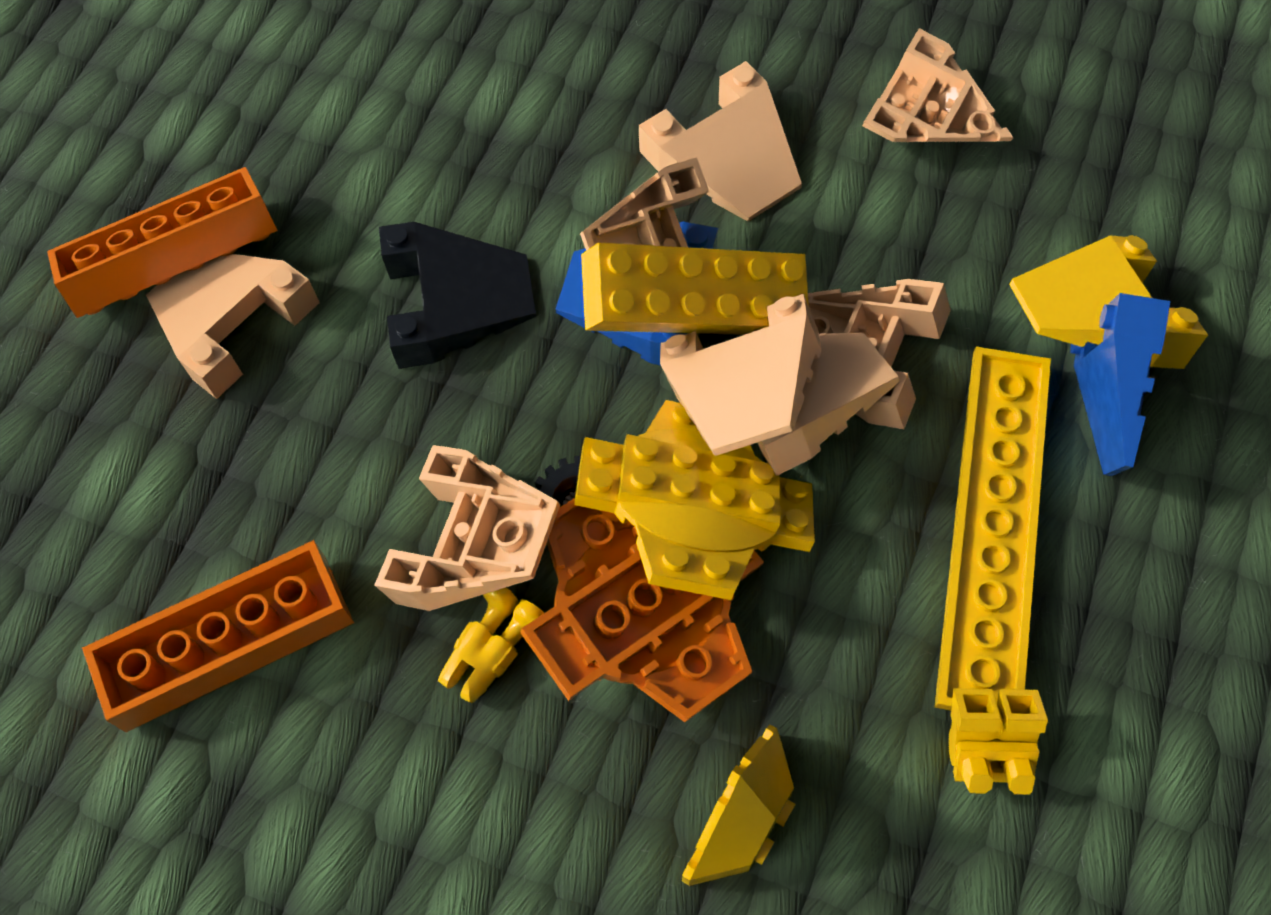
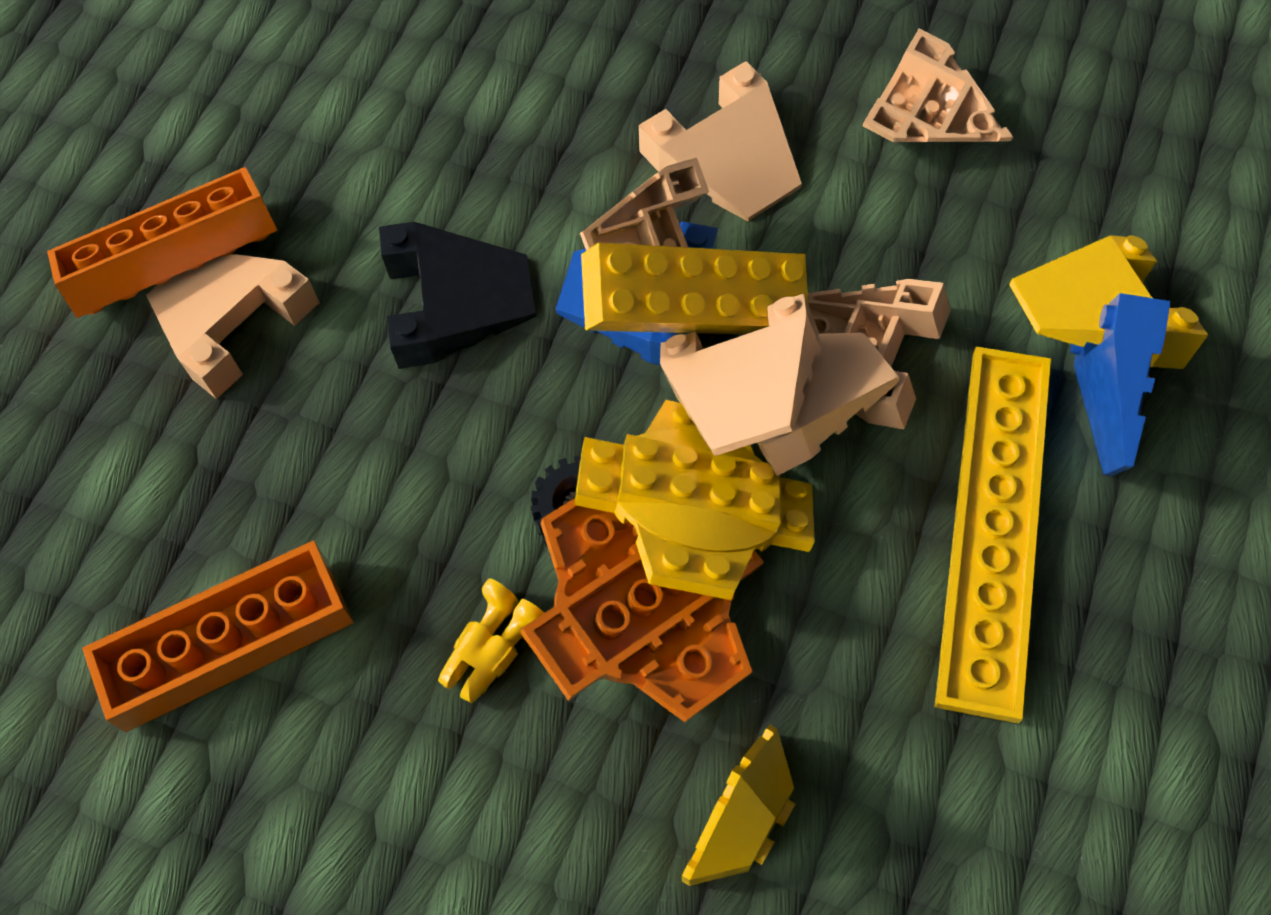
(488, 539): light nougat wedge -> none
(996, 739): yellow hips -> none

